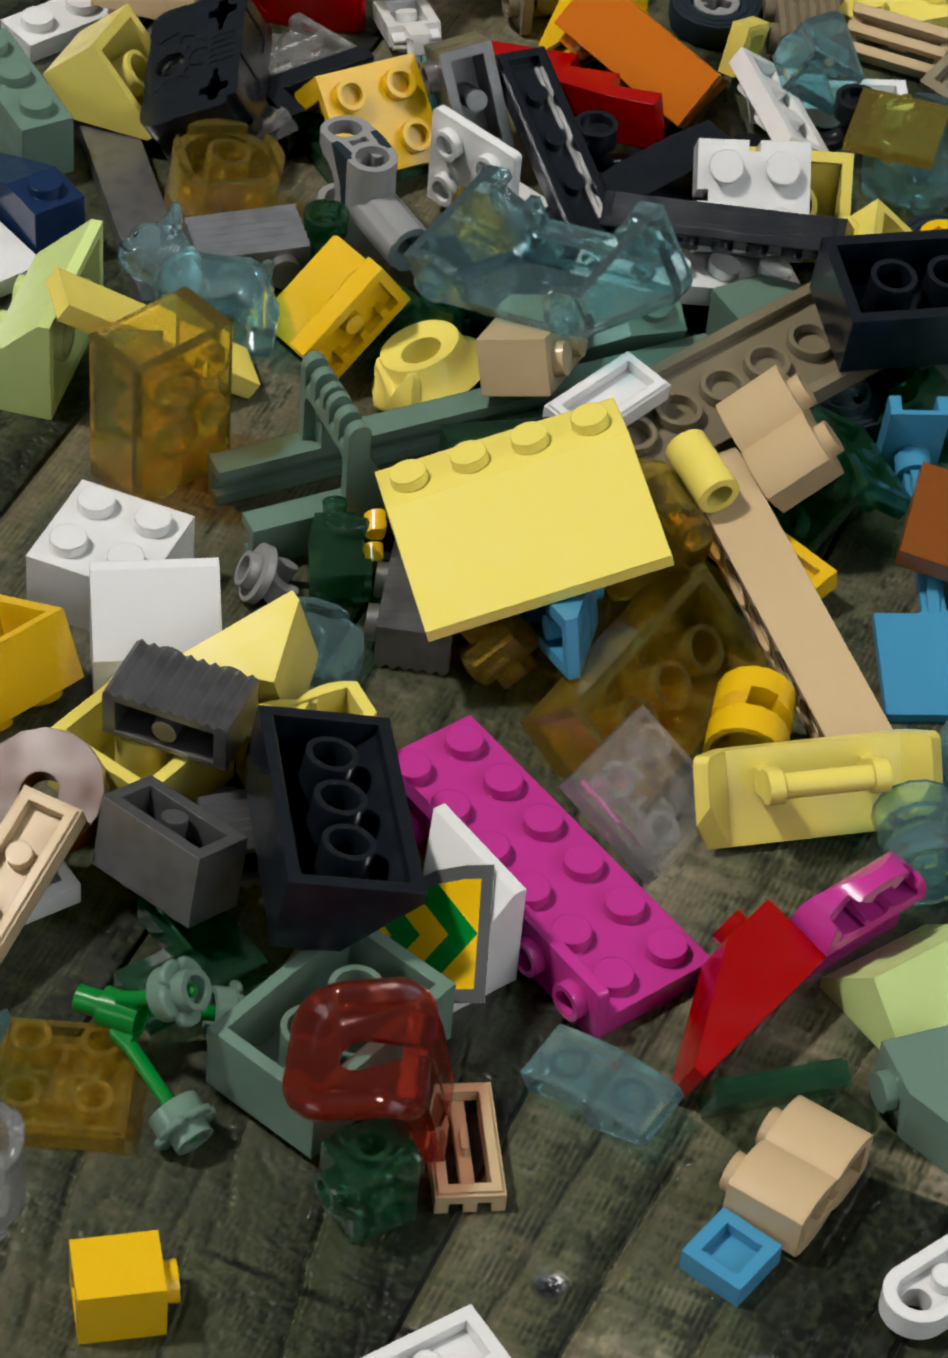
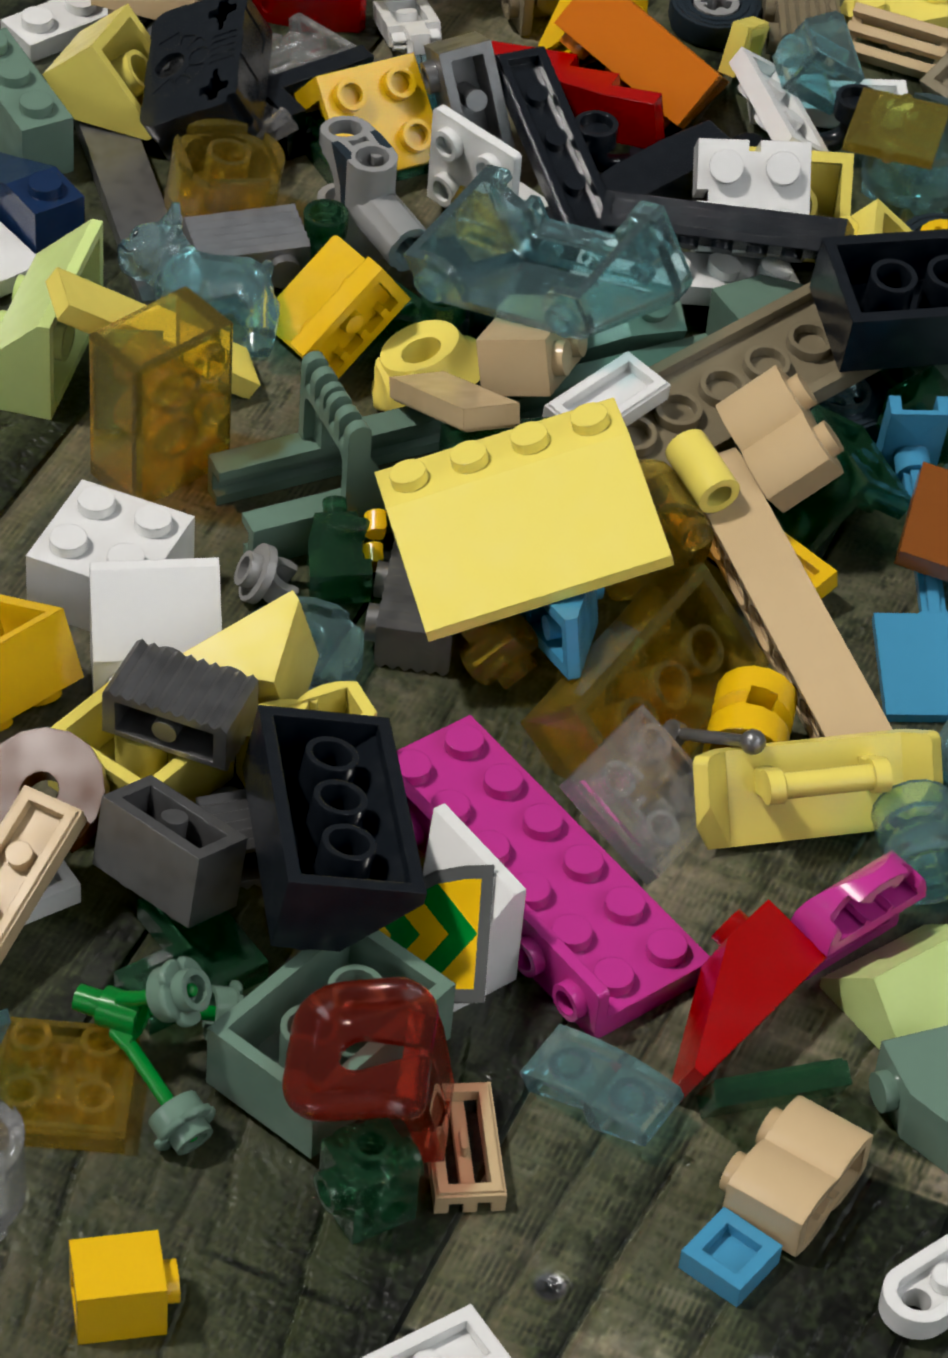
(455, 401): none -> tan tile
(751, 741): none -> flat silver hinge

